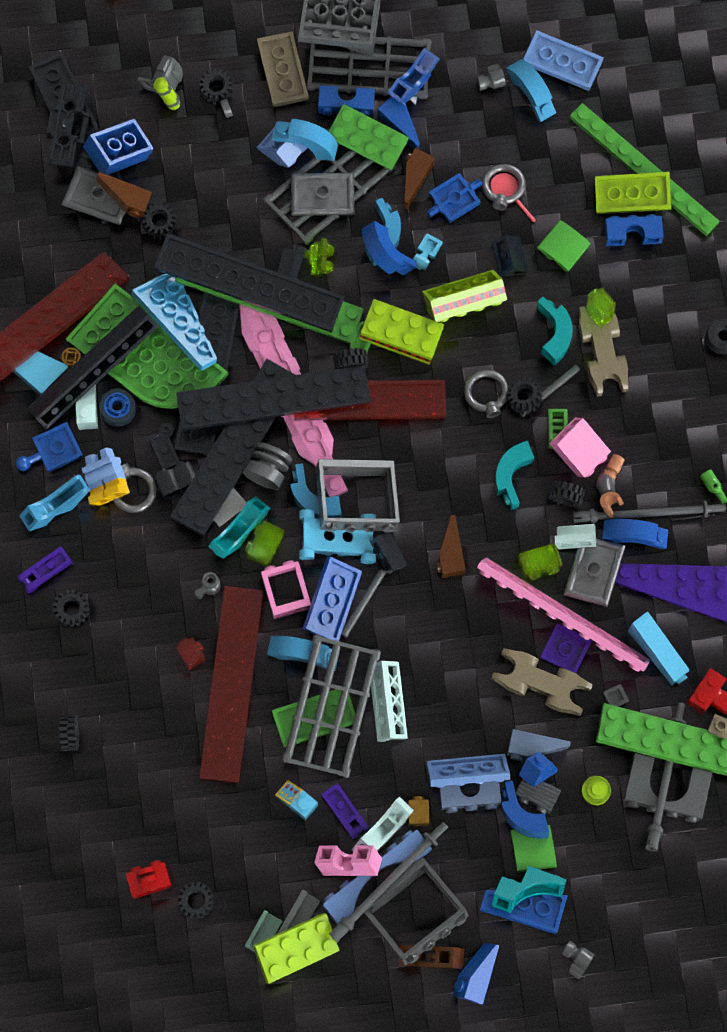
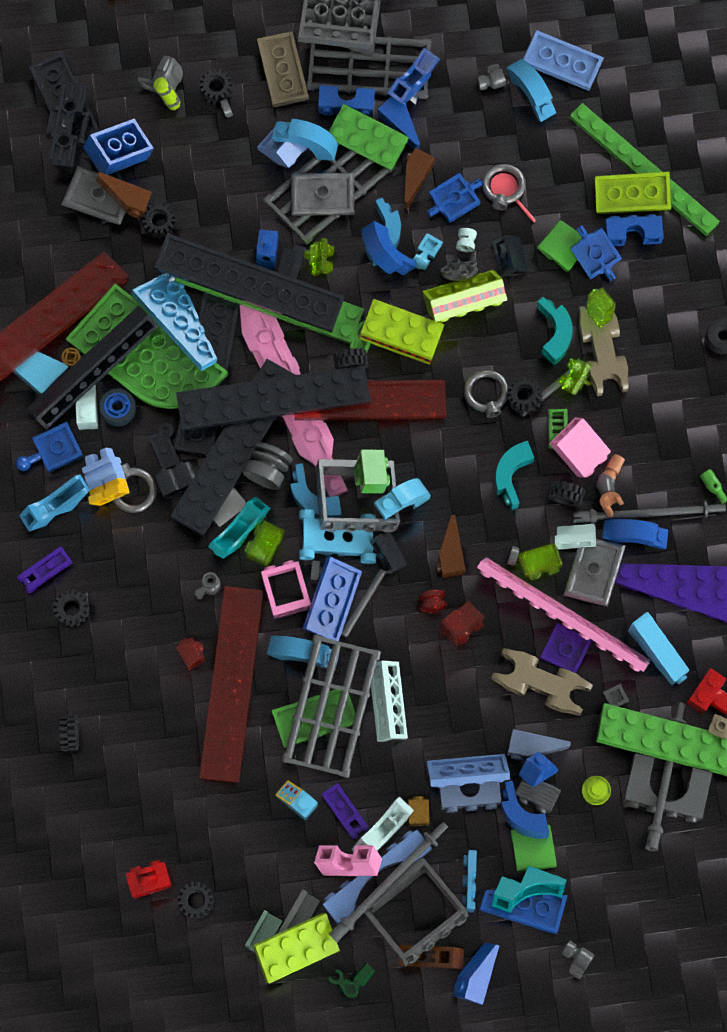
(267, 247): none -> blue torso
(316, 572): none -> dark grey plate
(349, 987): none -> dark green bar
(371, 471): none -> brick
(403, 495): none -> medium azure arch
(433, 601): none -> clear red wheel
(459, 270): none -> flat silver dish
(461, 623): none -> clear red brick
(466, 240): none -> light aqua wheel
(468, 881): none -> dark azure wing
(513, 555): none -> dark grey tile
(577, 376): none -> clear neon green hips
(595, 253): none -> blue plate

